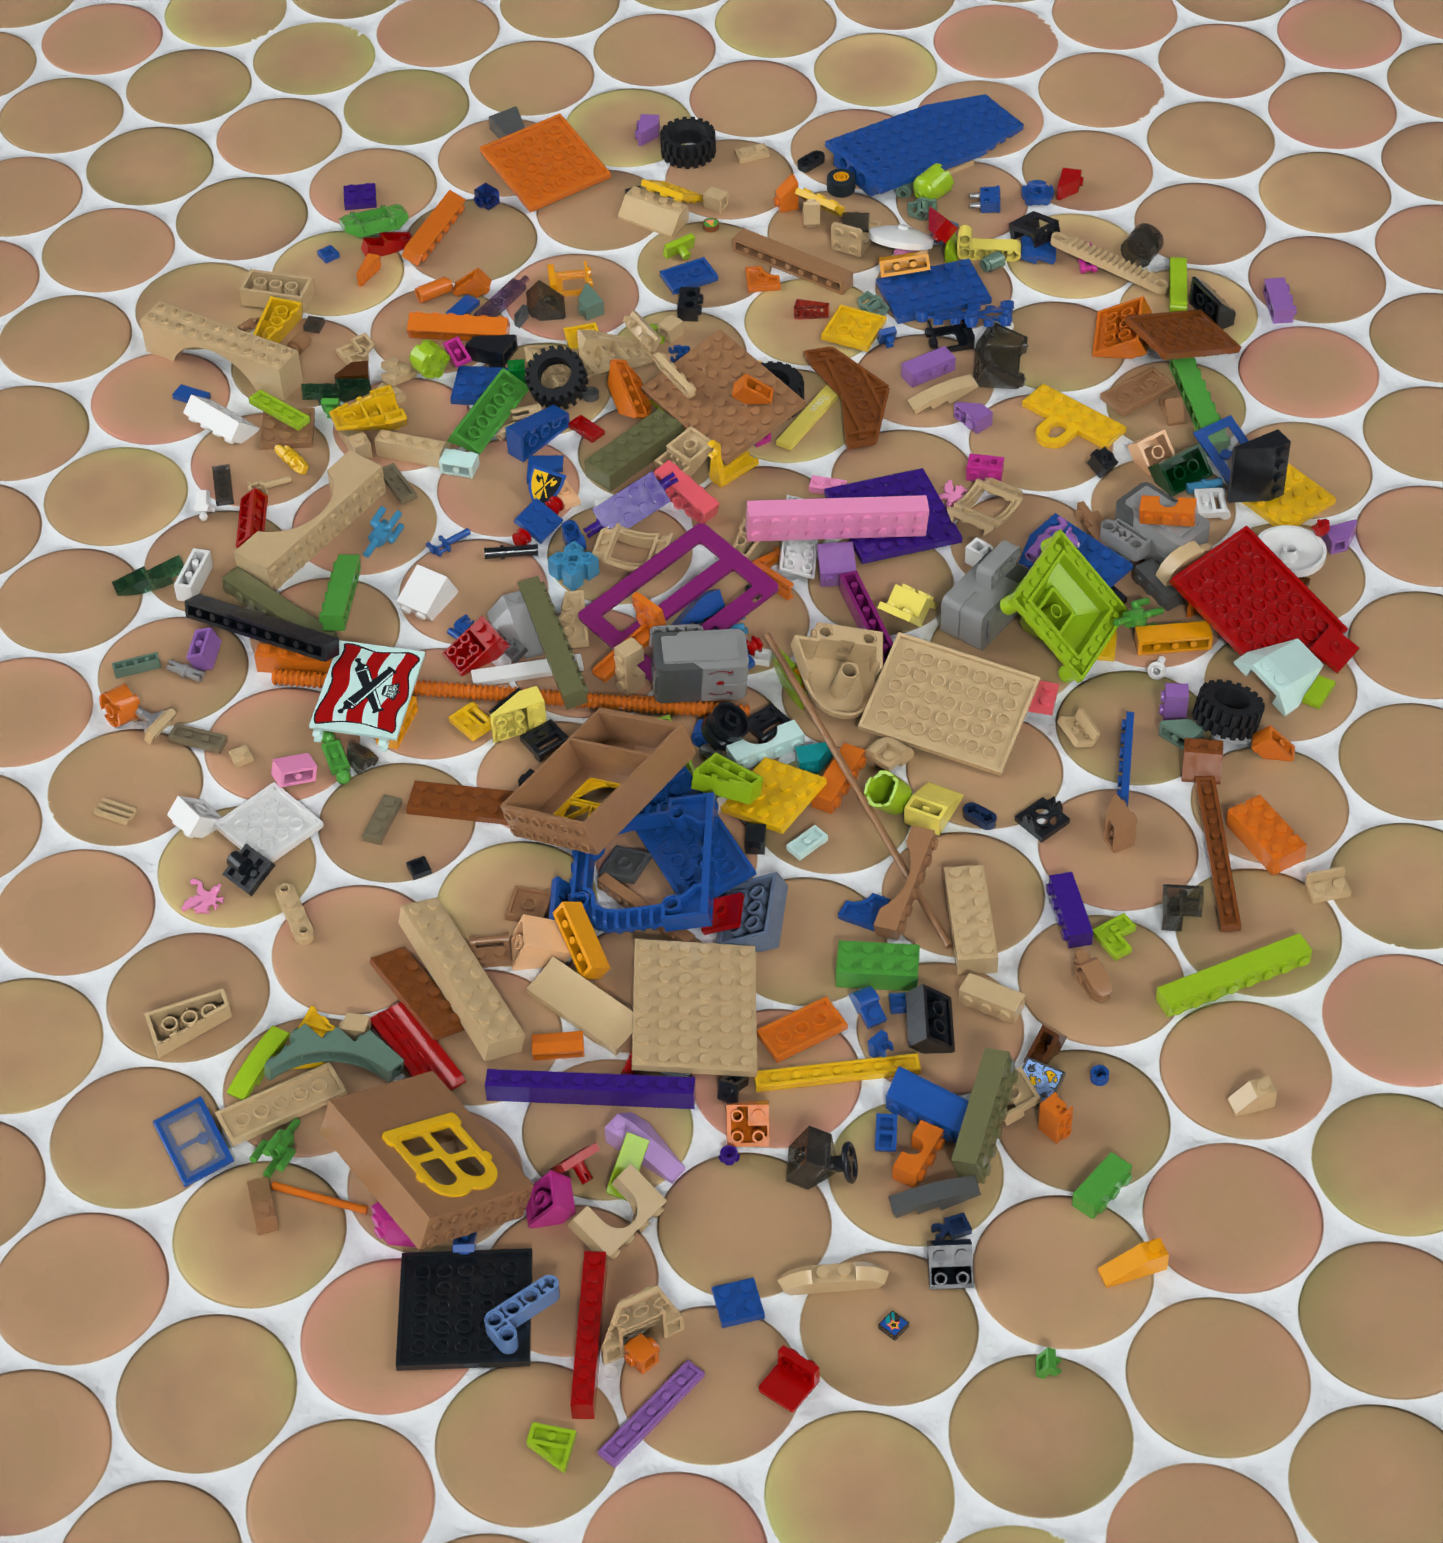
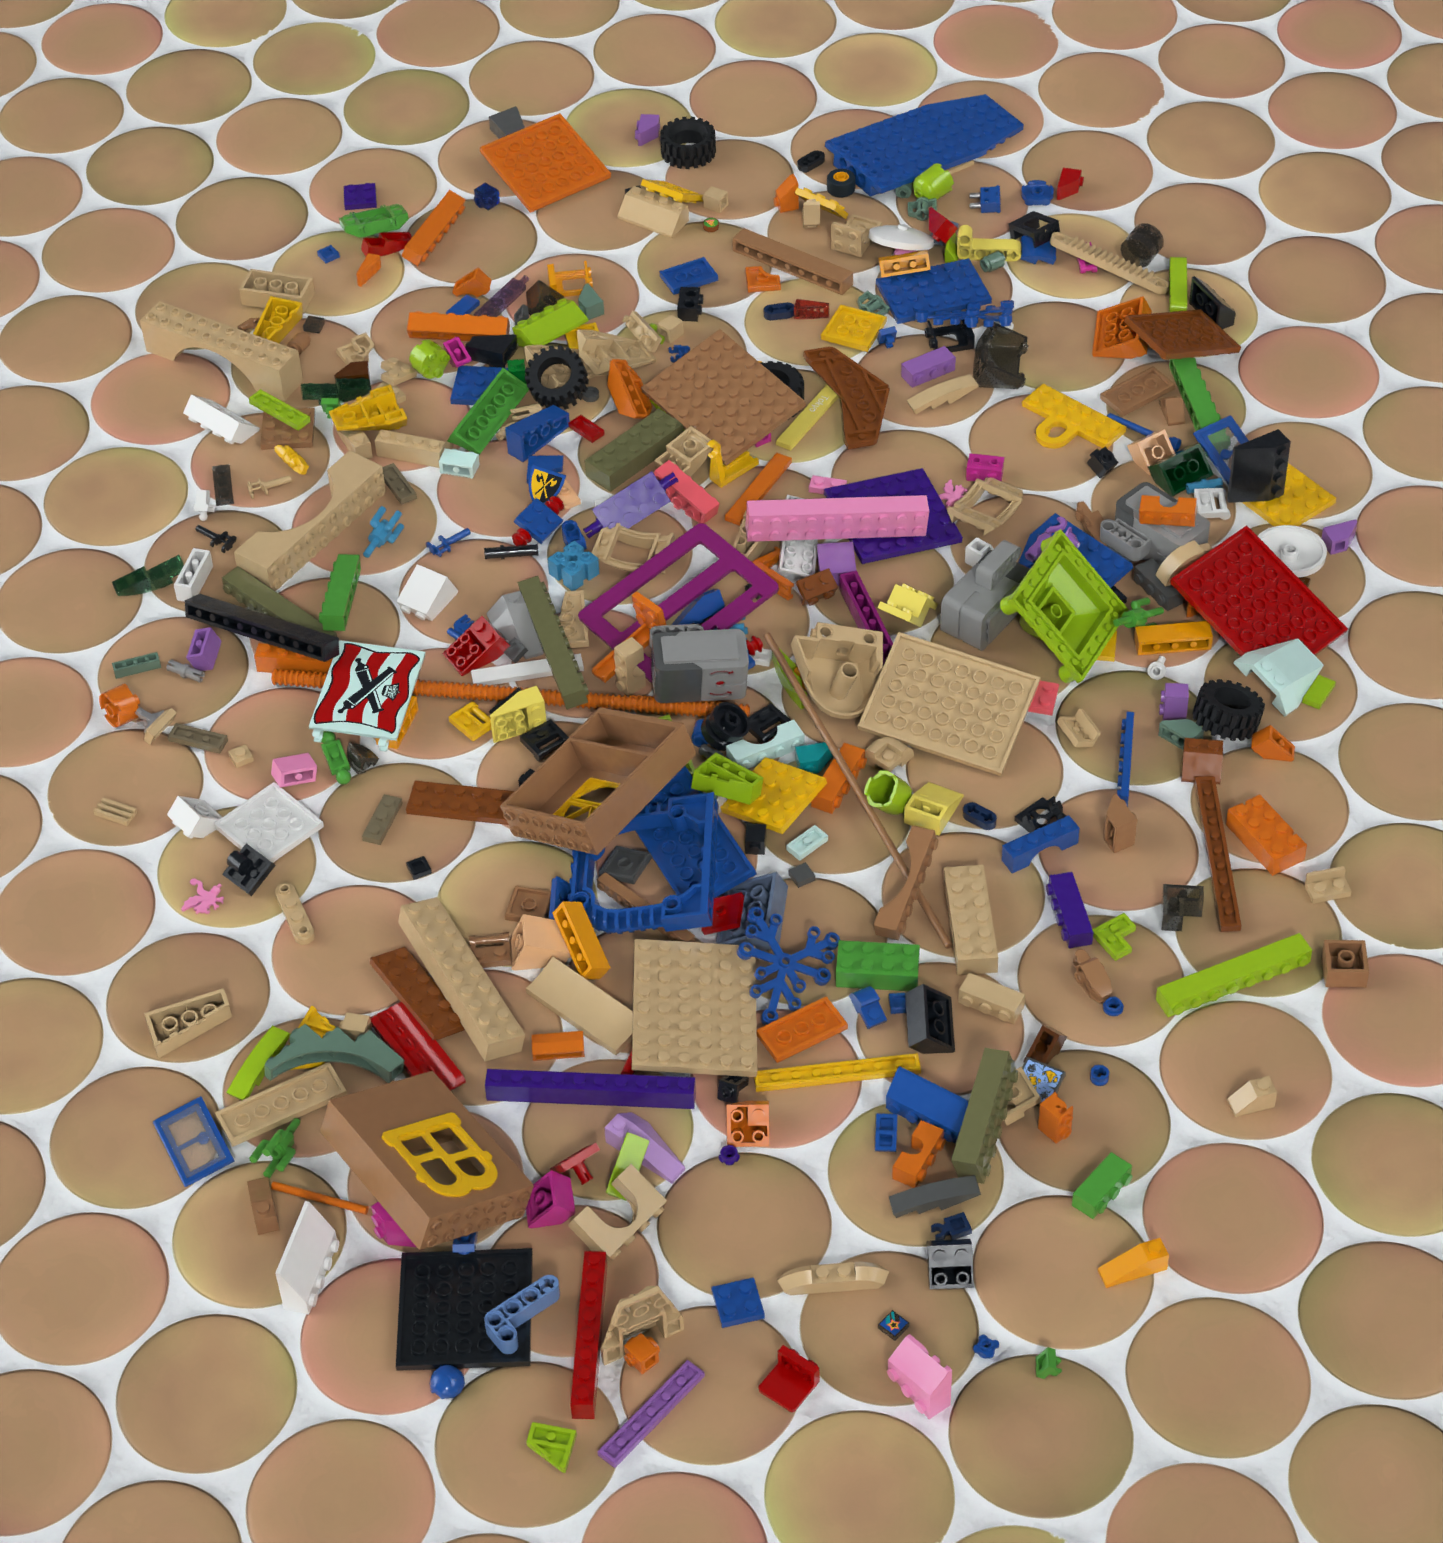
(184, 392): blue tile -> none
(217, 538): none -> black piece
(251, 515): red fence -> none
(306, 1260): none -> white slope
(433, 289): orange brick -> none
(447, 1382): none -> blue hair
(549, 324): none -> lime slope
(673, 375): tan plate -> none
(679, 246): lime tile -> none
(752, 153): tan plate -> none
(752, 391): orange slope -> none
(759, 487): none -> orange tile
(778, 984): none -> blue plant
(779, 311): none -> dark blue beam
(801, 875): none -> dark grey tile
(814, 1159): clear smoke piece -> none
(817, 587): none -> dark orange bracket
(857, 220): clear smoke piece -> none
(863, 912): blue tile -> none
(879, 1044): blue tile -> none
(921, 1377): none -> bright pink wedge
(973, 415): medium lavender slope -> none
(986, 1352): none -> blue plate
(1022, 850): none -> blue arch
(1113, 1006): none -> blue plate
(1175, 442): none -> blue piece
(1279, 300): medium lavender brick -> none
(1321, 528): red piece -> none
(1334, 649): red plate -> none
(1345, 963): none -> medium nougat brick

